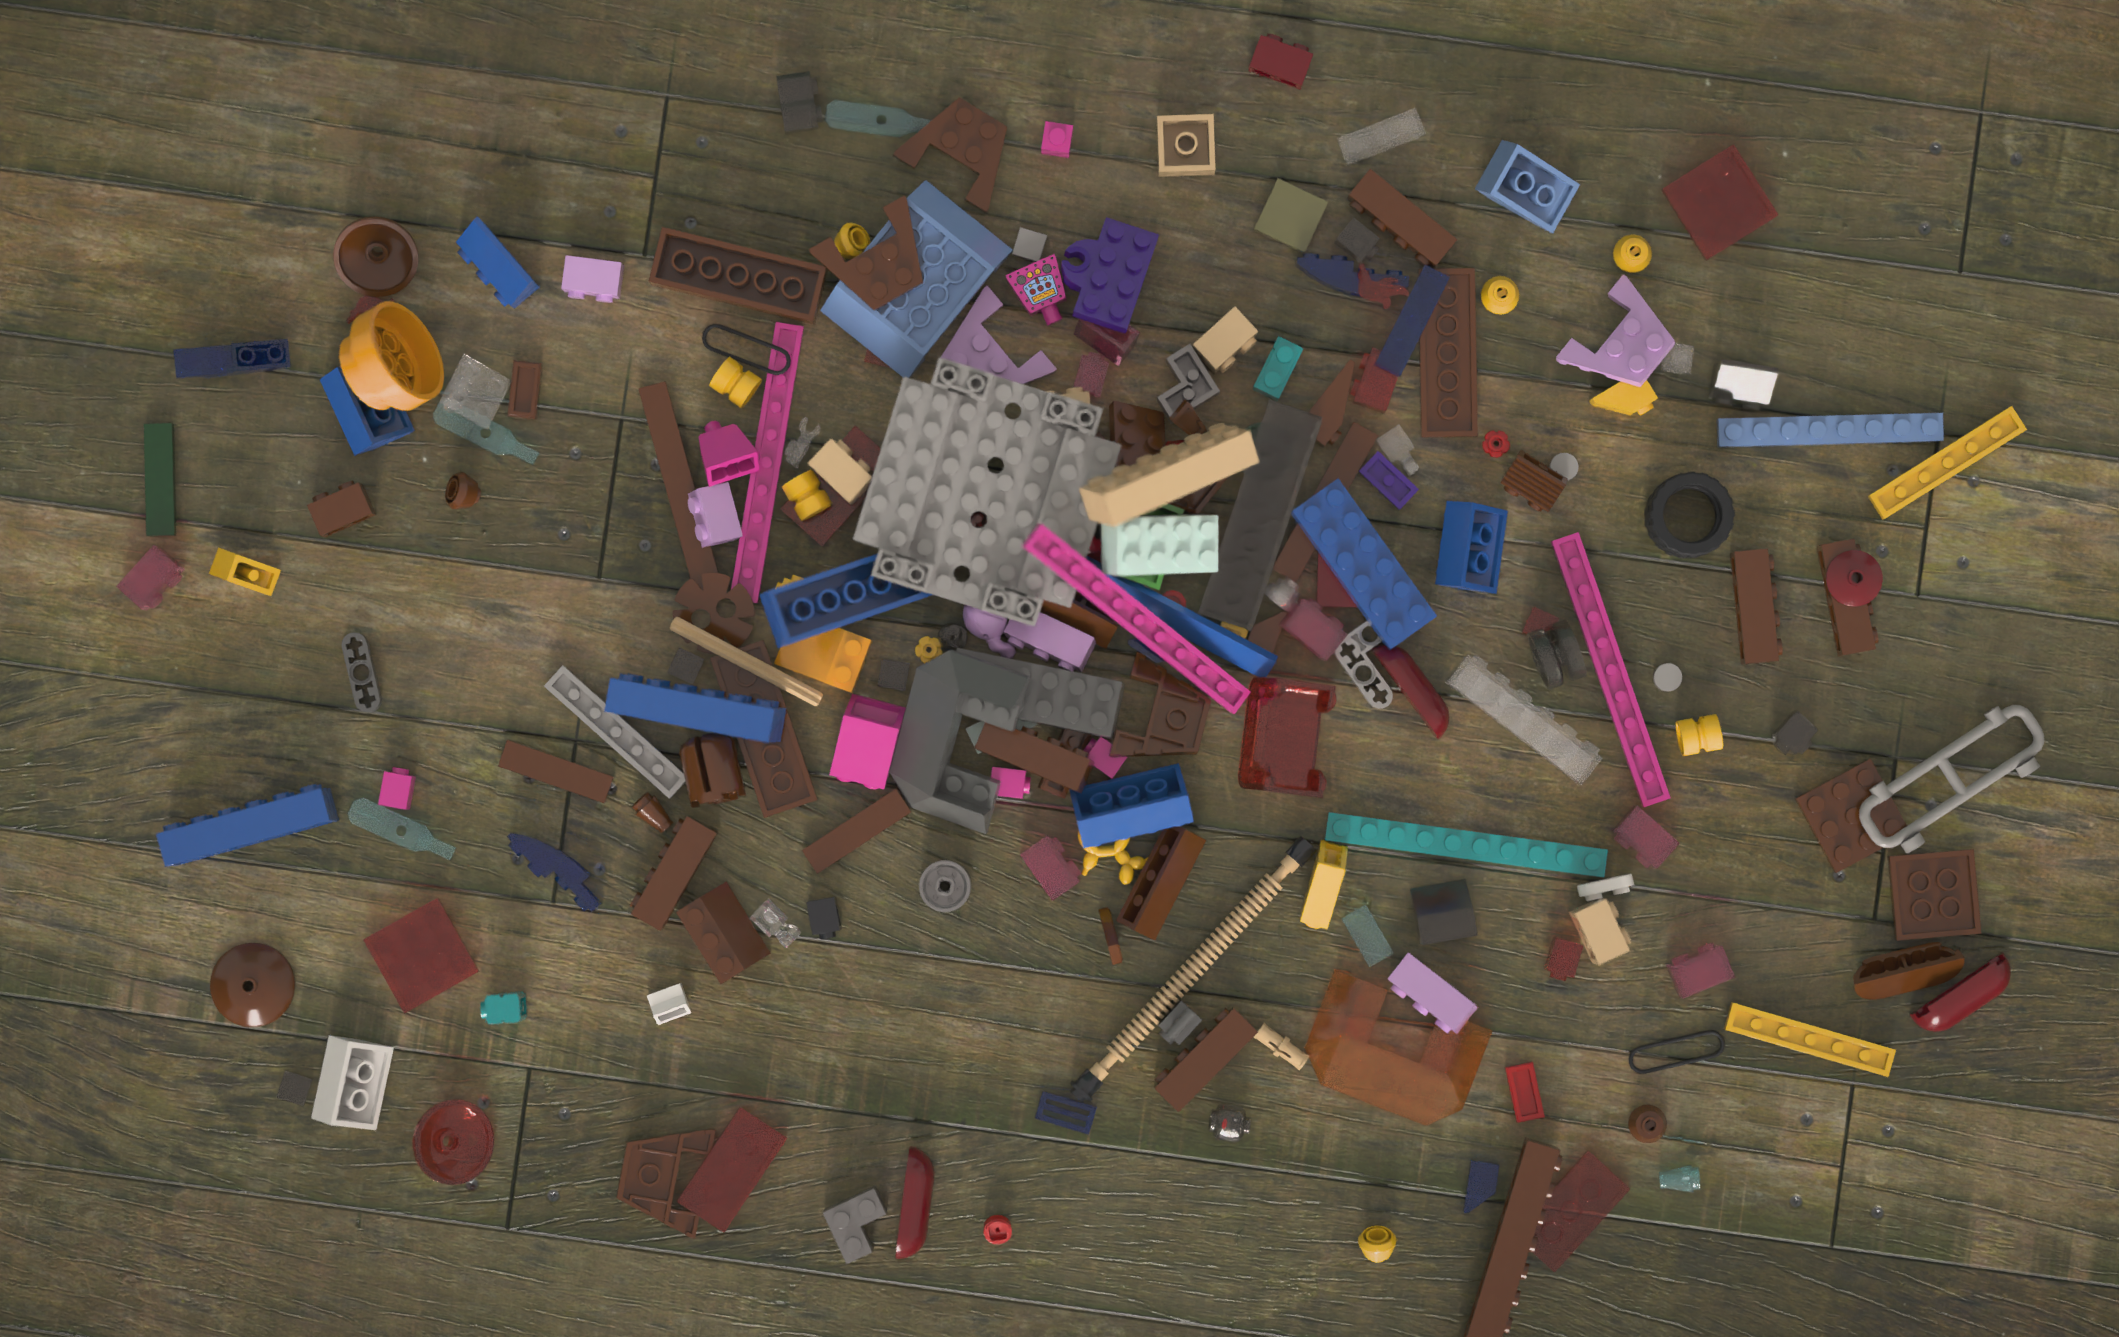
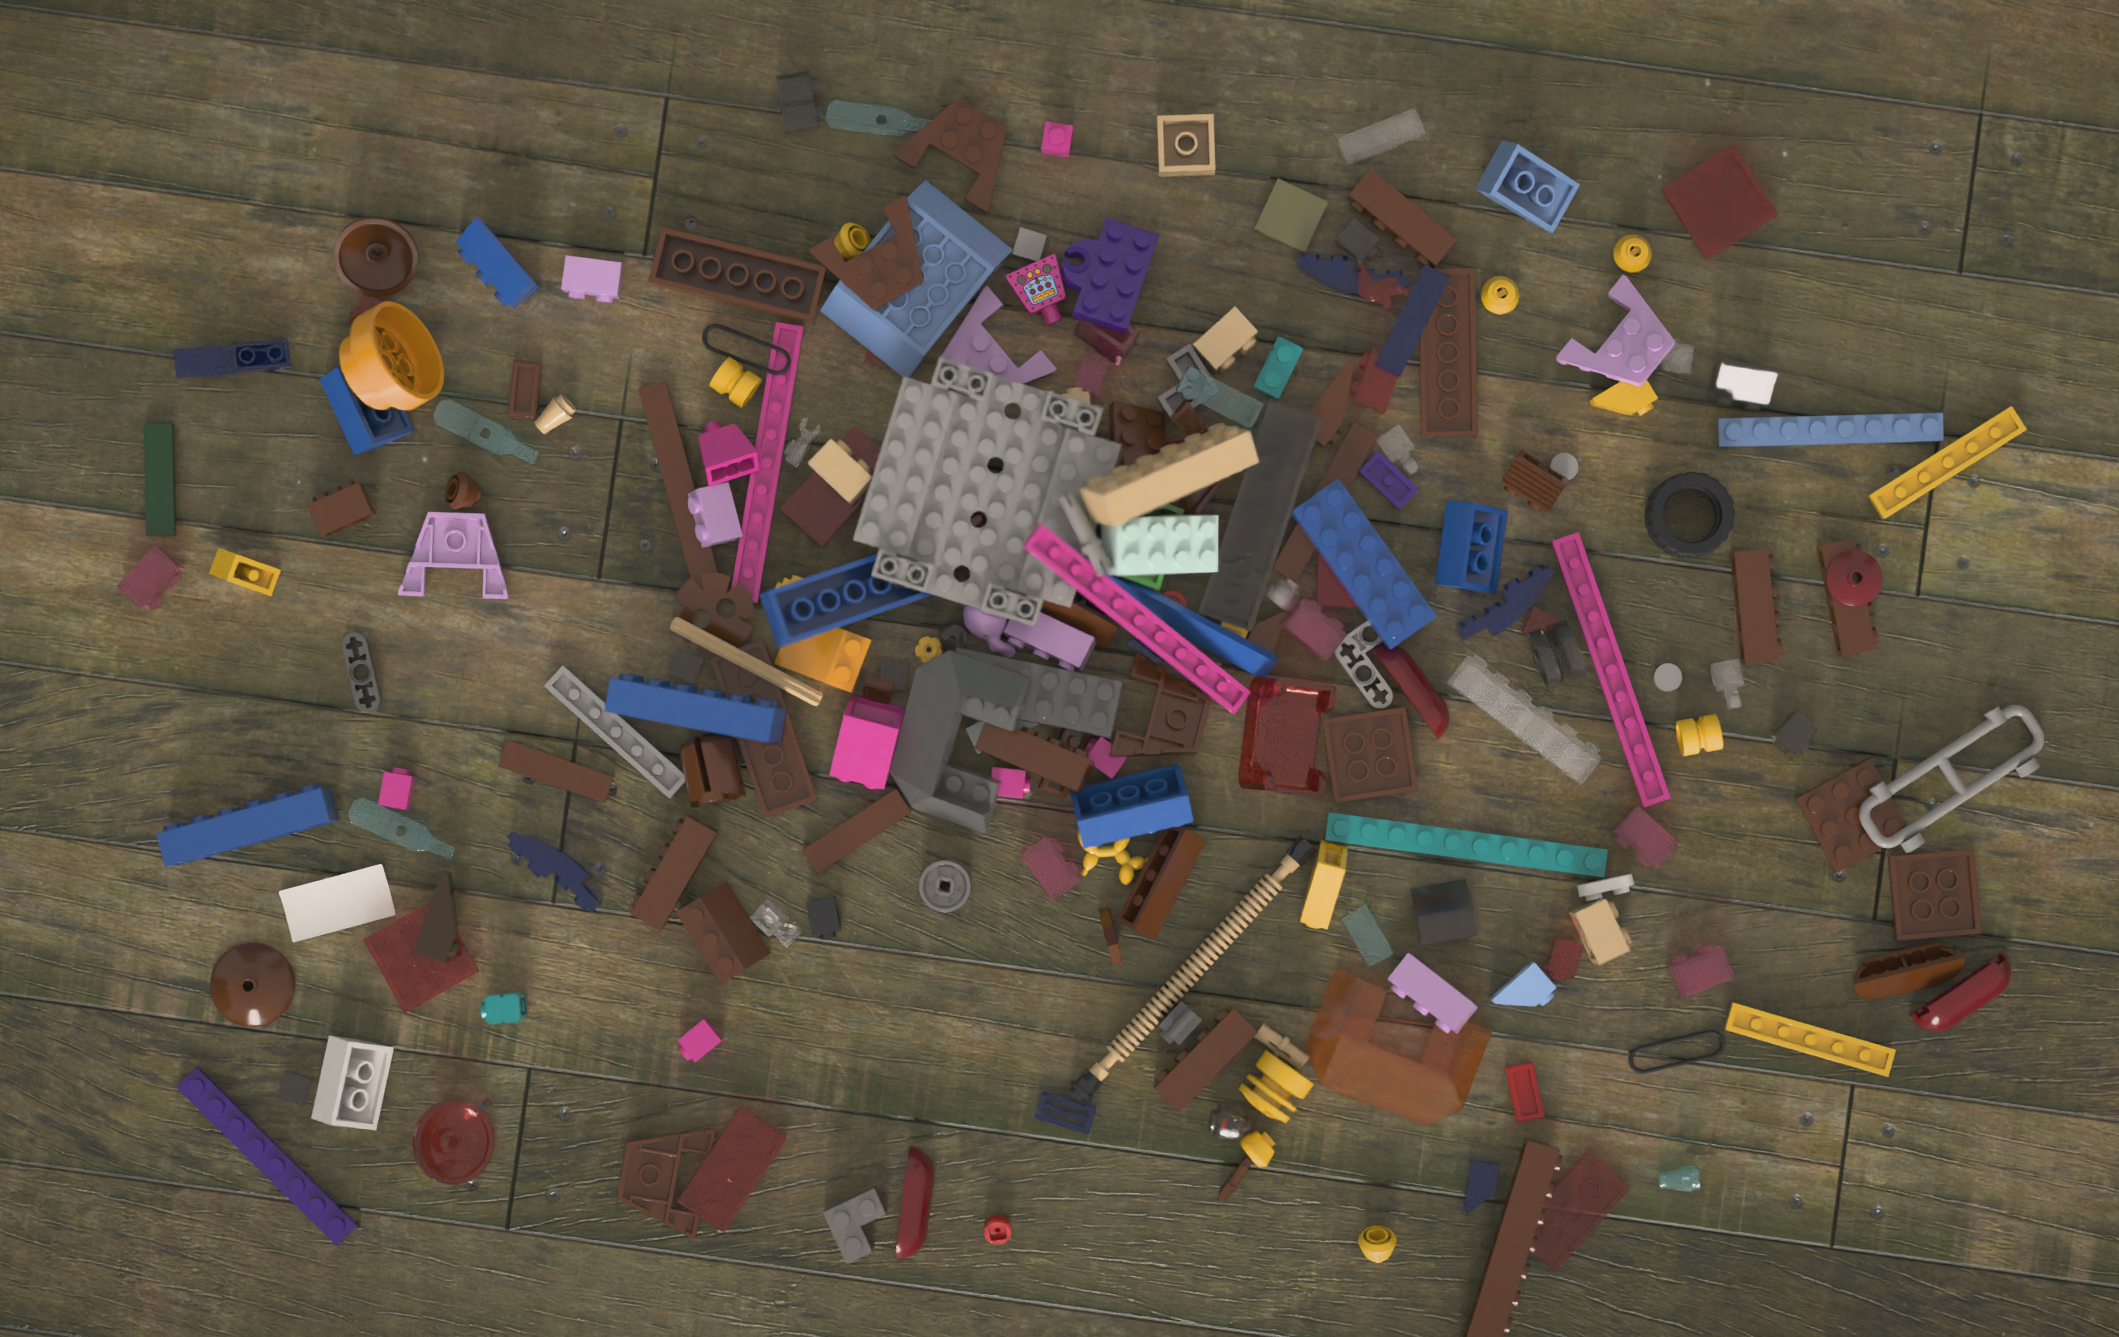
(267, 1155): none -> dark purple plate
(337, 903): none -> white sticker
(440, 928): none -> dark brown slope
(455, 542): none -> lavender wing
(474, 391): clear hinge -> none
(557, 412): none -> tan cone
(651, 811): reddish brown cone -> none
(669, 1004): white piece -> none
(699, 1040): none -> dark pink brick
(806, 494): yellow wheel -> none
(878, 689): none -> reddish brown tile
(1085, 534): none -> light grey pin
(1219, 396): none -> clear light blue piece
(1231, 1184): none -> reddish brown piece
(1258, 1147): none -> yellow cone
(1275, 1087): none -> yellow wheel
(1281, 61): dark red brick -> none
(1369, 754): none -> reddish brown plate
(1488, 444): red plate -> none
(1517, 600): none -> clear blue slope
(1526, 988): none -> light blue slope
(1641, 1130): reddish brown cone -> none
(1727, 678): none -> clear plate

